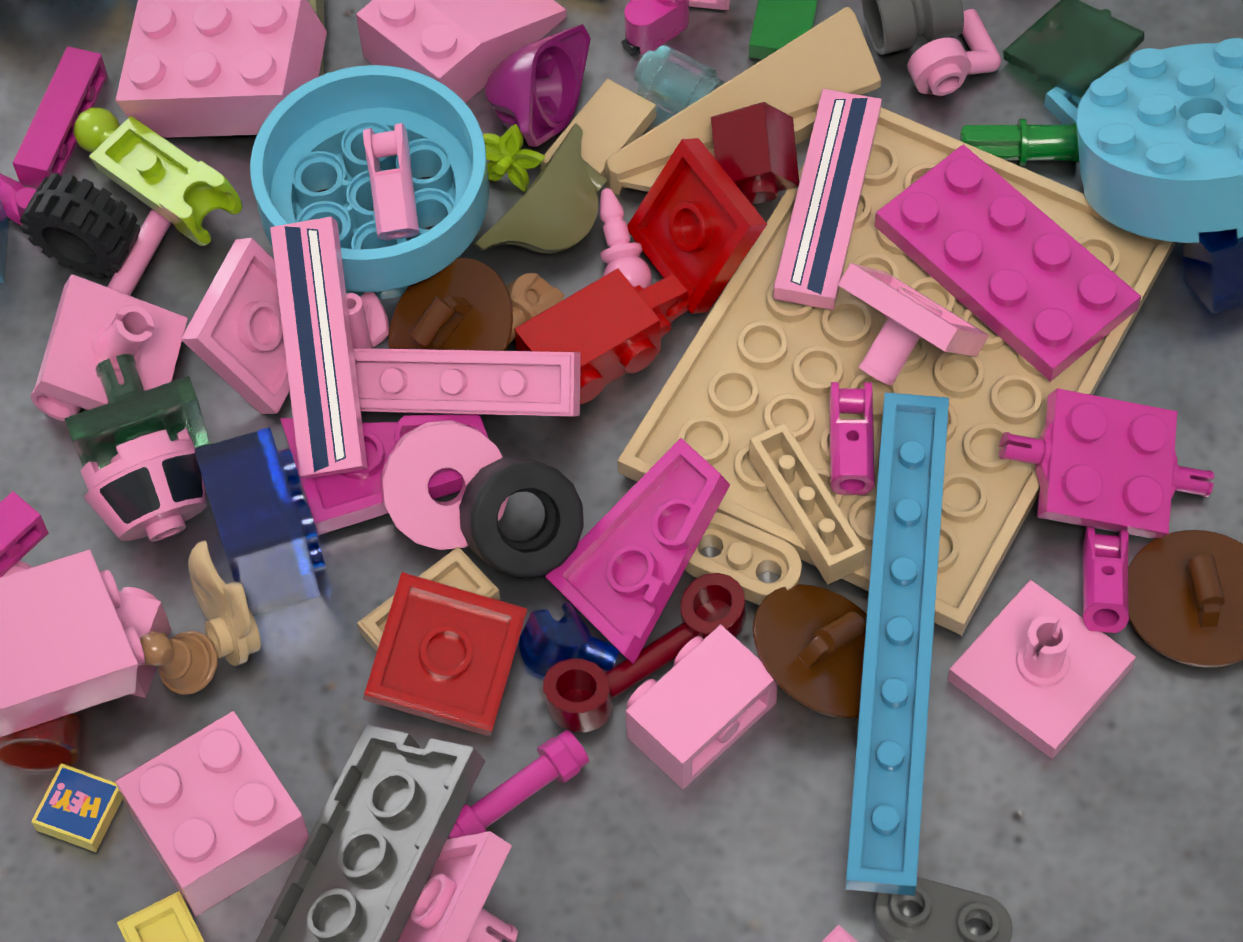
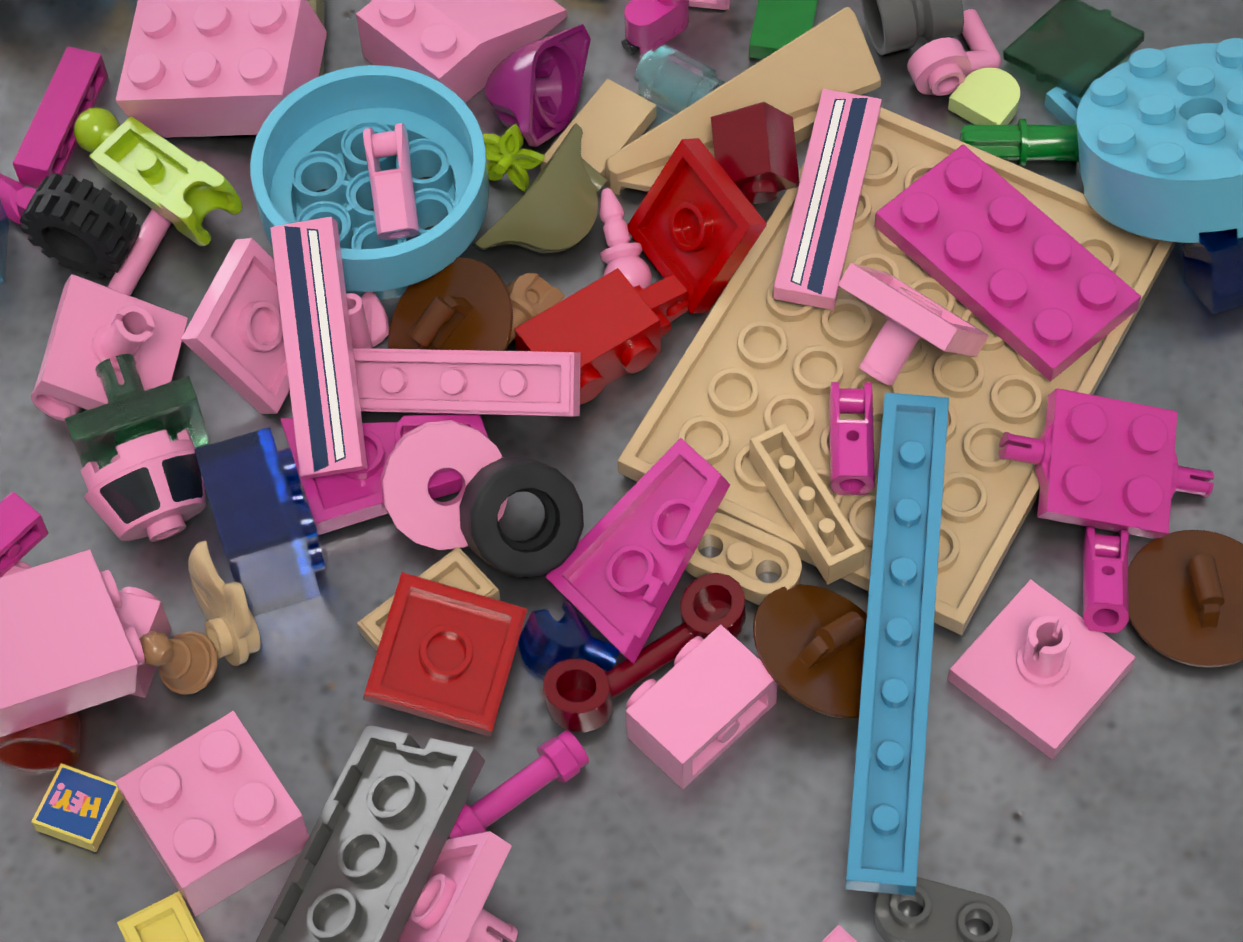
(986, 97): none -> yellowish green tile

